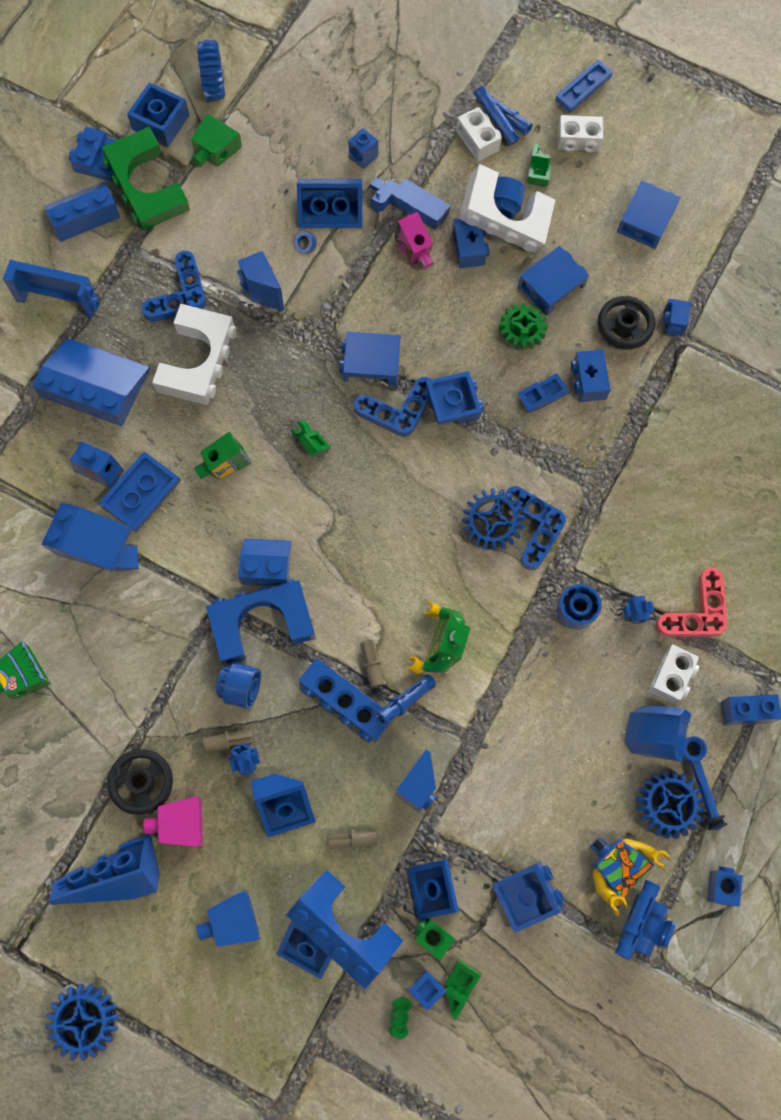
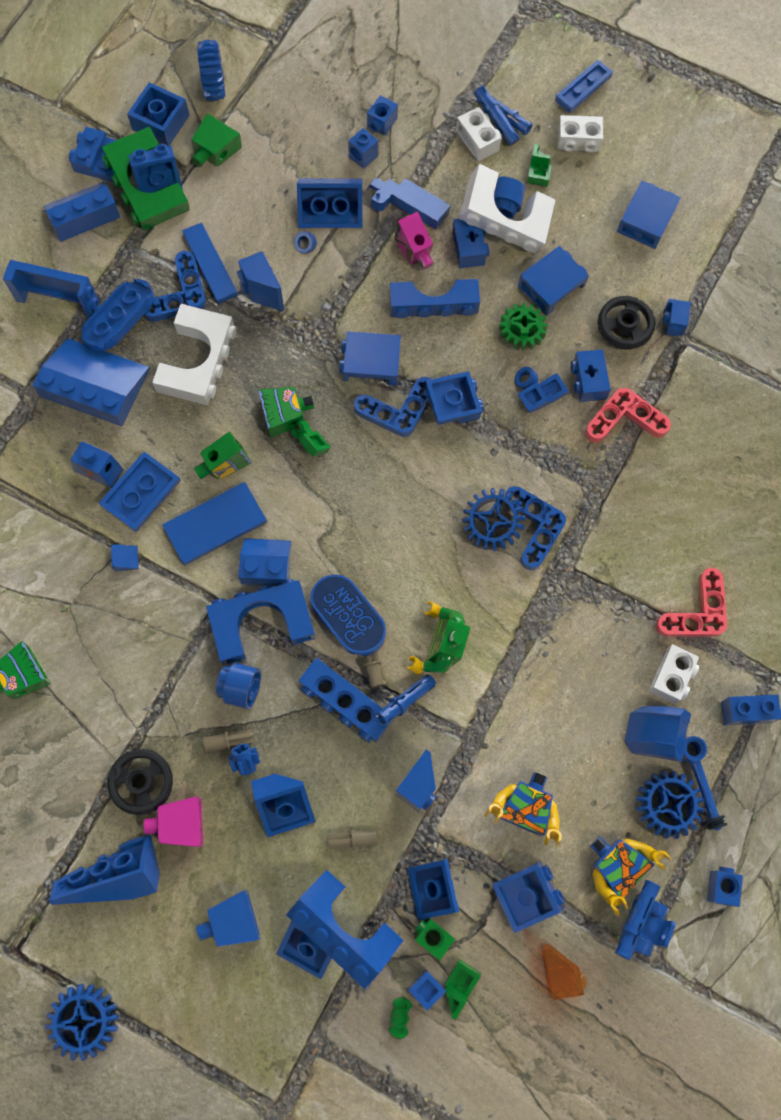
(86, 537): blue slope -> none
(117, 315): none -> blue tile
(154, 168): none -> blue plate
(210, 263): none -> blue tile
(214, 523): none -> blue tile
(283, 408): none -> green torso
(348, 615): none -> tile
(382, 115): none -> blue brick
(408, 301): none -> blue arch
(528, 808): none -> torso
(533, 377): none -> blue piece
(561, 974): none -> clear orange slope
(587, 597): blue piece -> none
(628, 409): none -> coral beam
(638, 609): blue gear -> none

